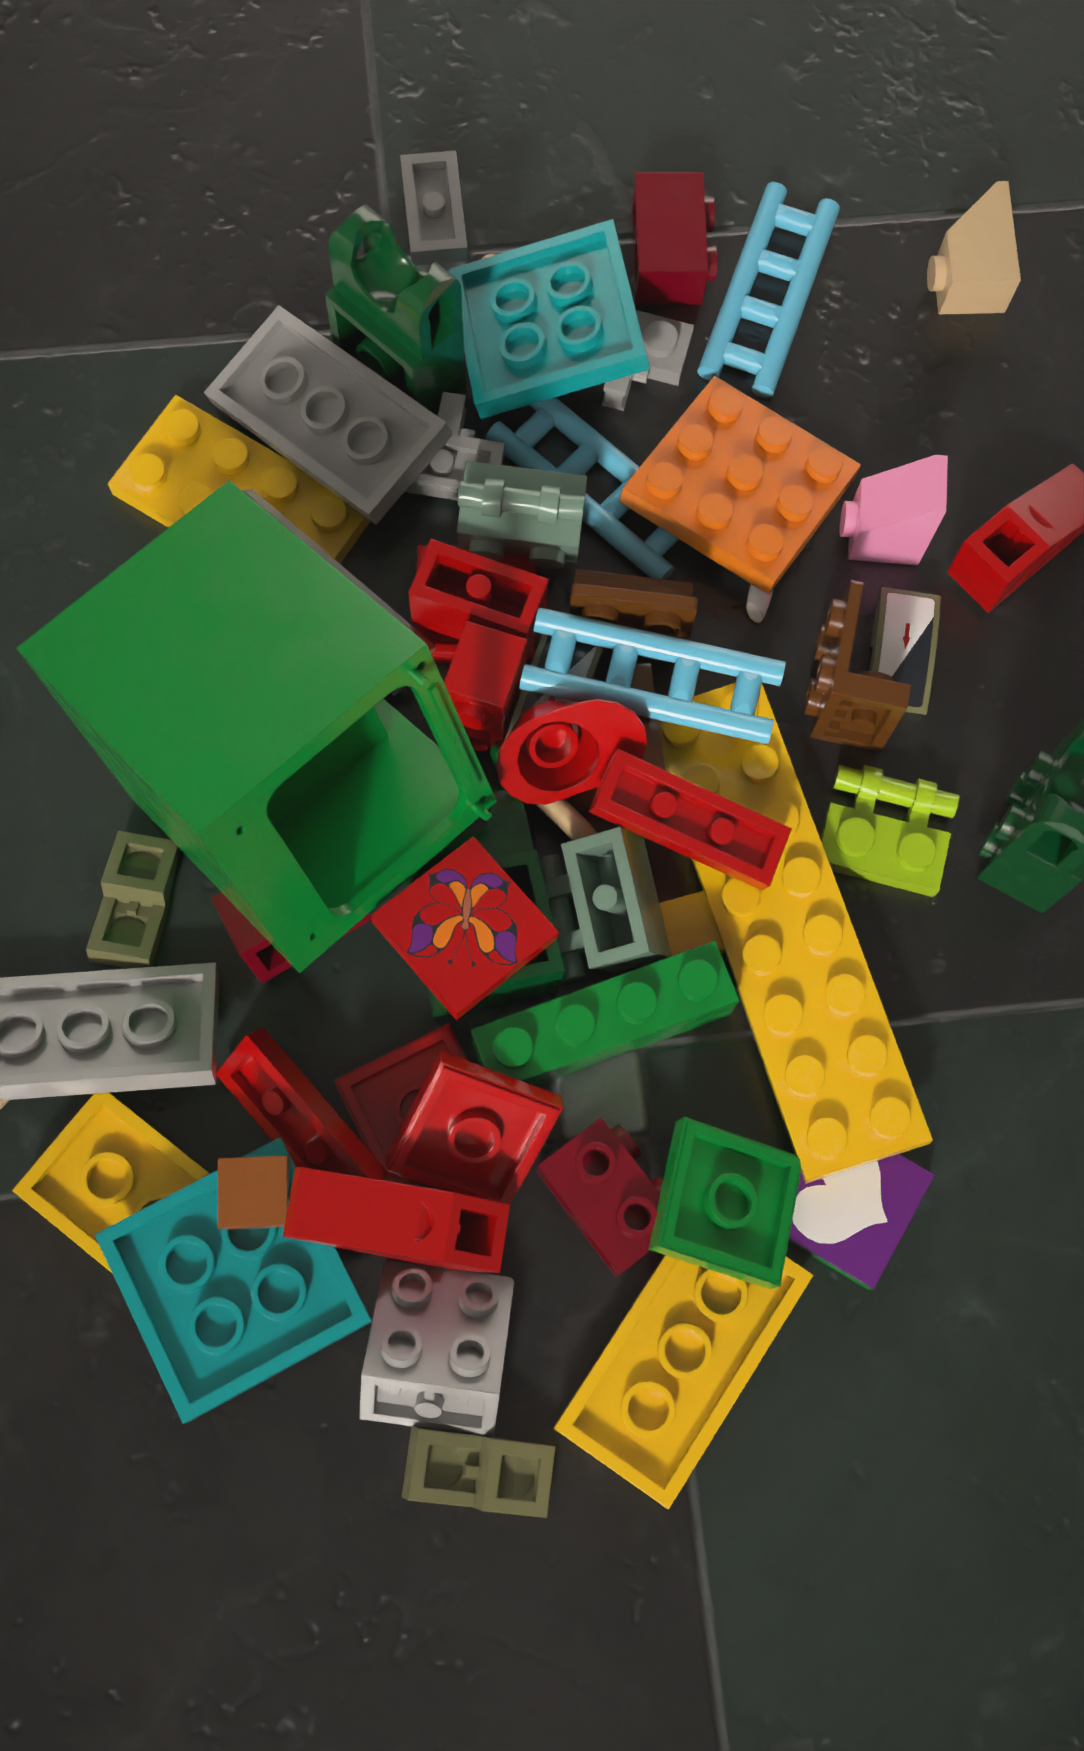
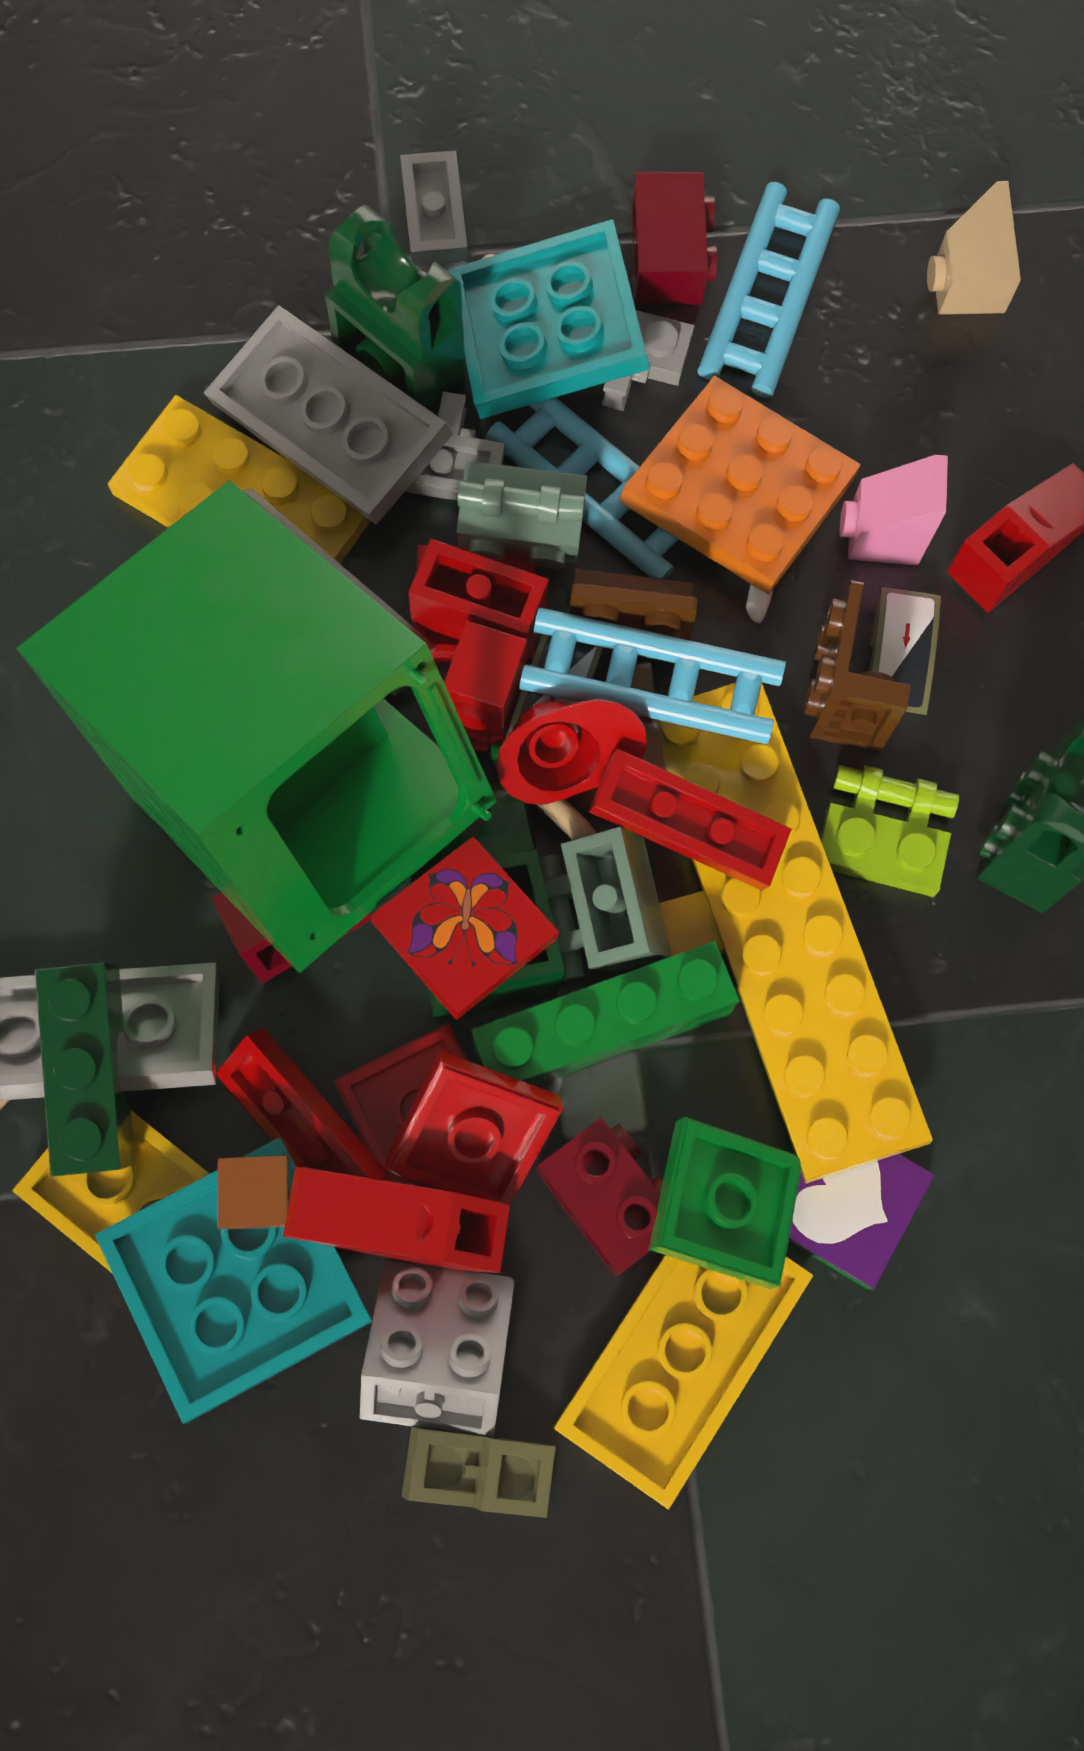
(82, 1091): none -> dark green arch
(134, 901): olive slope -> none

